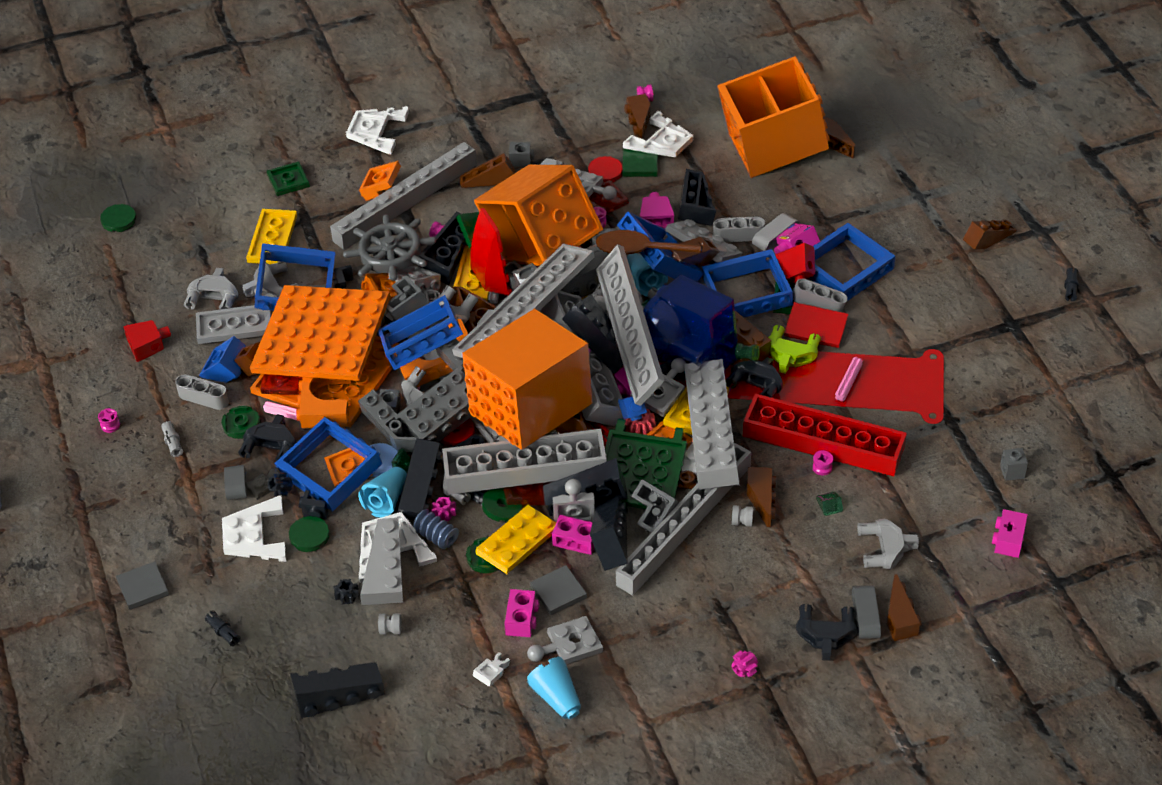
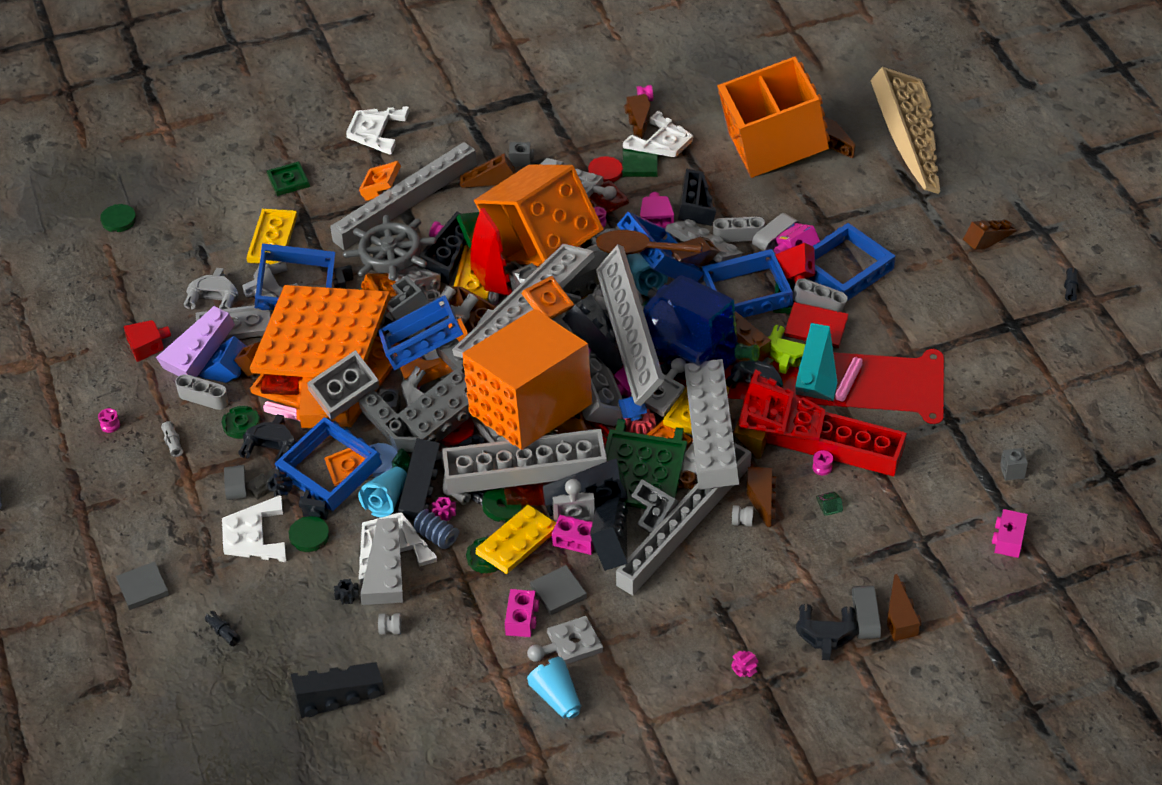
(197, 344): none -> lavender wedge
(343, 384): none -> light grey brick
(491, 671): white plate -> none
(548, 298): none -> orange tile
(753, 440): none -> pearl gold slope
(779, 411): none -> red wedge
(817, 368): none -> teal wedge
(891, 540): light grey connector -> none
(908, 120): none -> tan wedge

